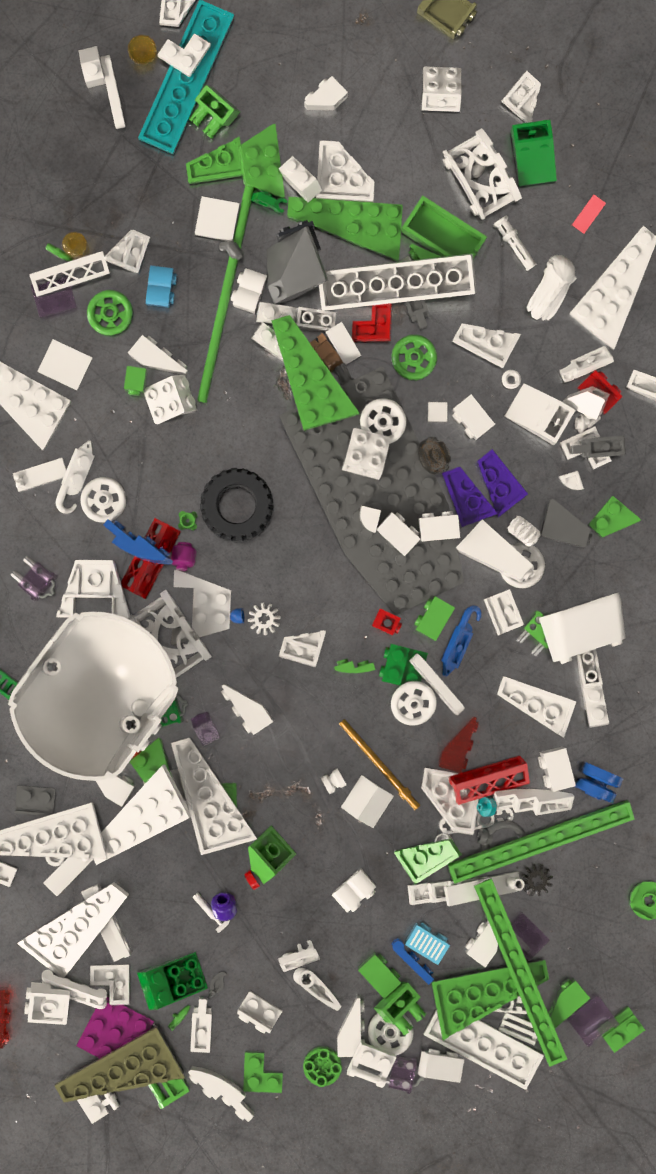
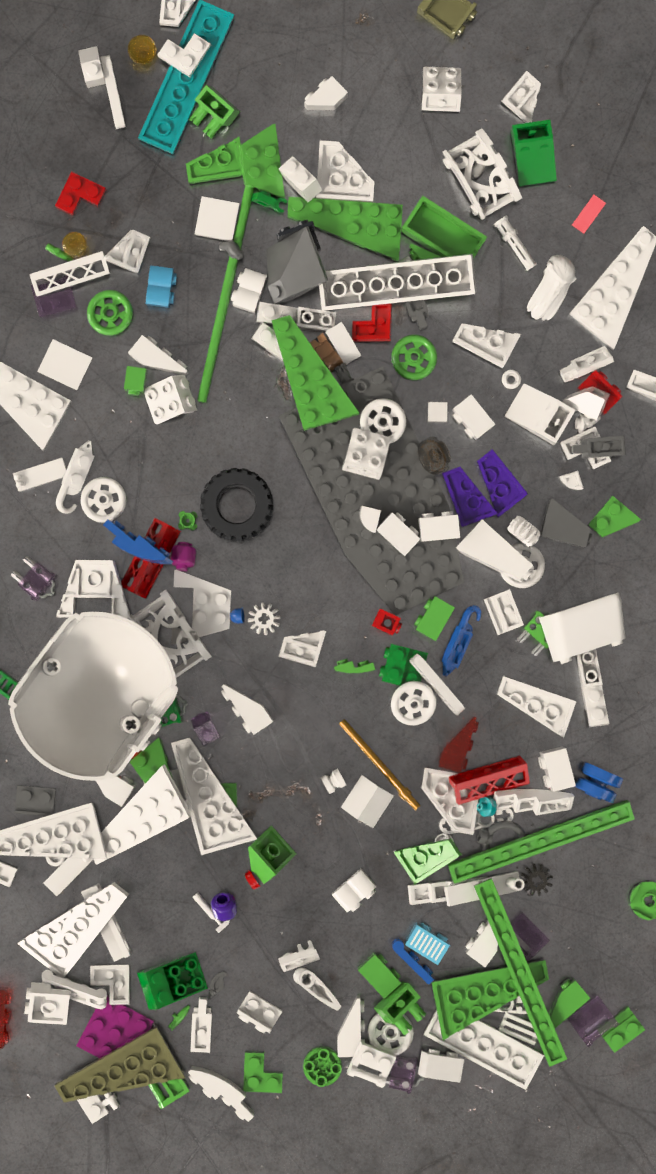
(77, 188): none -> red plate

